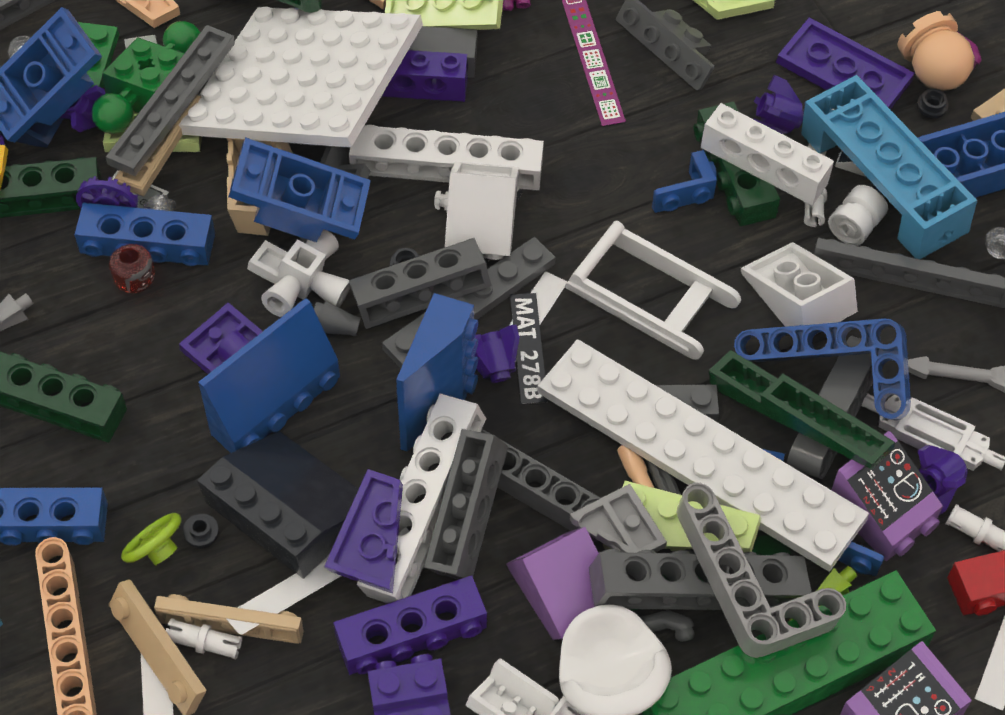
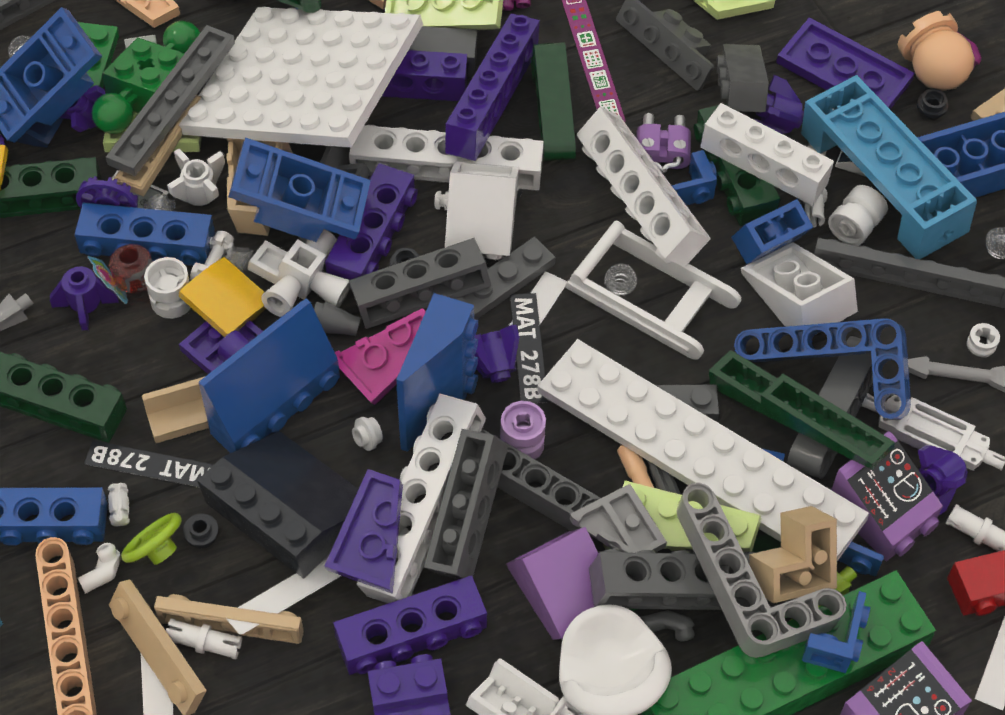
(82, 293): none -> dark purple brick
(105, 275): none -> sticker
(105, 568): none -> white arm
(118, 504): none -> white piece
(146, 463): none -> black sticker
(163, 282): none -> white wheel
(175, 410): none -> tan panel
(197, 179): none -> white brick
(219, 245): none -> white bar
(224, 297): none -> yellow slope
(239, 257): none -> clear plate
(367, 433): none -> white plate
(377, 360): none -> dark pink wing
(386, 186): none -> dark purple brick
(491, 87): none -> dark purple brick
(524, 427): none -> lavender wheel
(554, 104): none -> dark green beam
(620, 272): none -> clear plate
(642, 188): none -> white brick
(666, 145): none -> medium lavender piece
(742, 77): none -> dark grey brick
(772, 231): none -> blue brick
(805, 557): none -> tan brick
(833, 654): none -> blue bracket
(987, 331): none -> white bush

